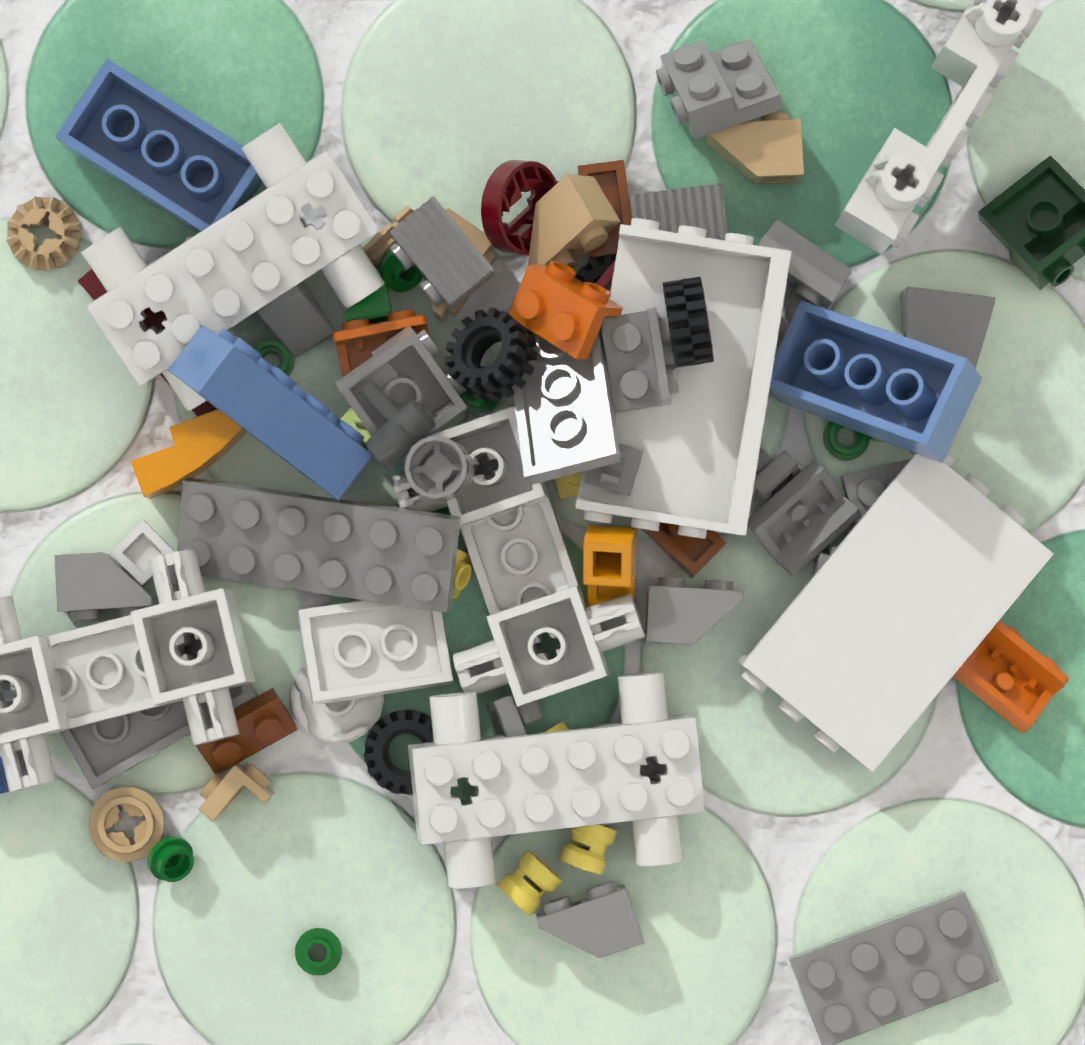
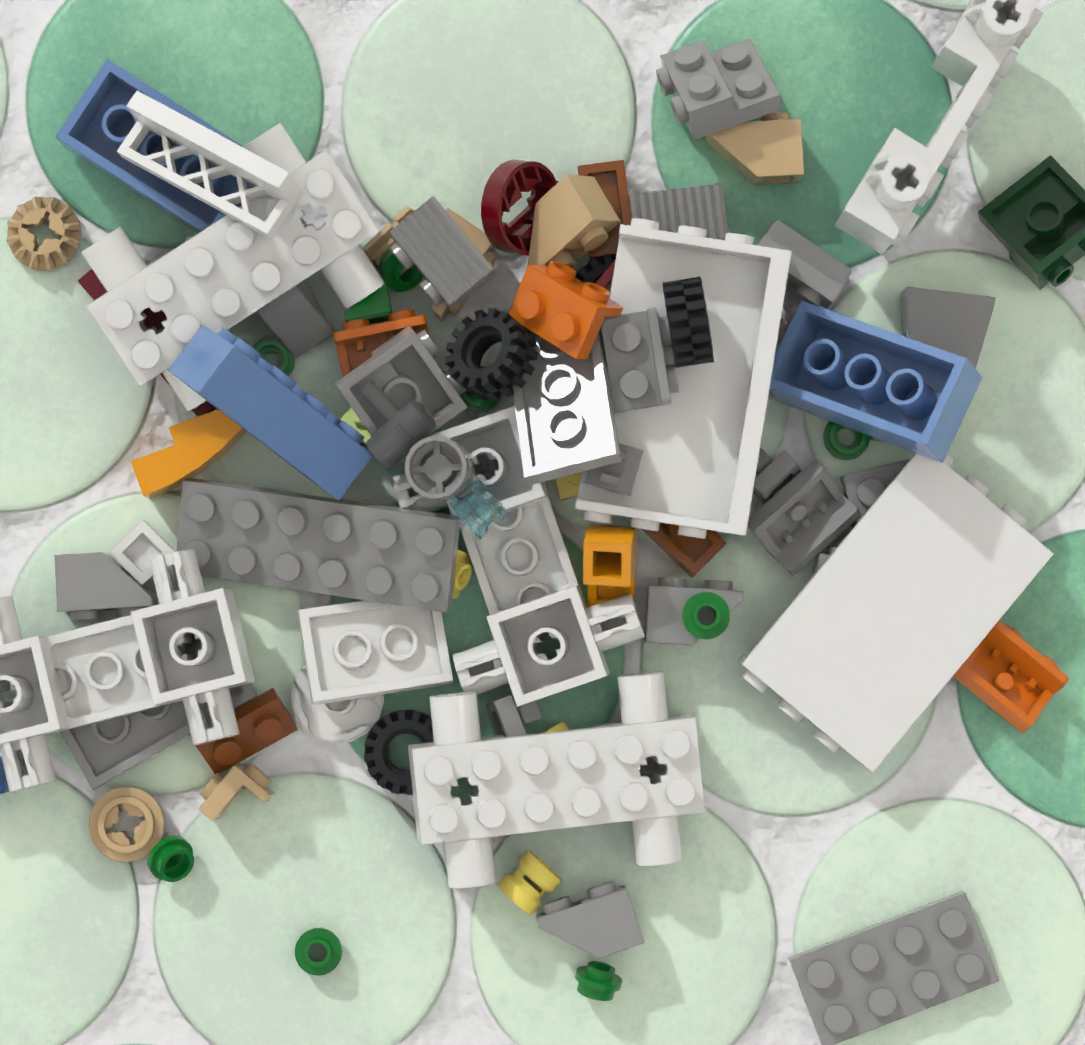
(211, 148): none -> white fence
(479, 509): none -> clear light blue wheel
(591, 859): light yellow wheel -> none
(598, 981): none -> green plate
(691, 621): none -> green plate

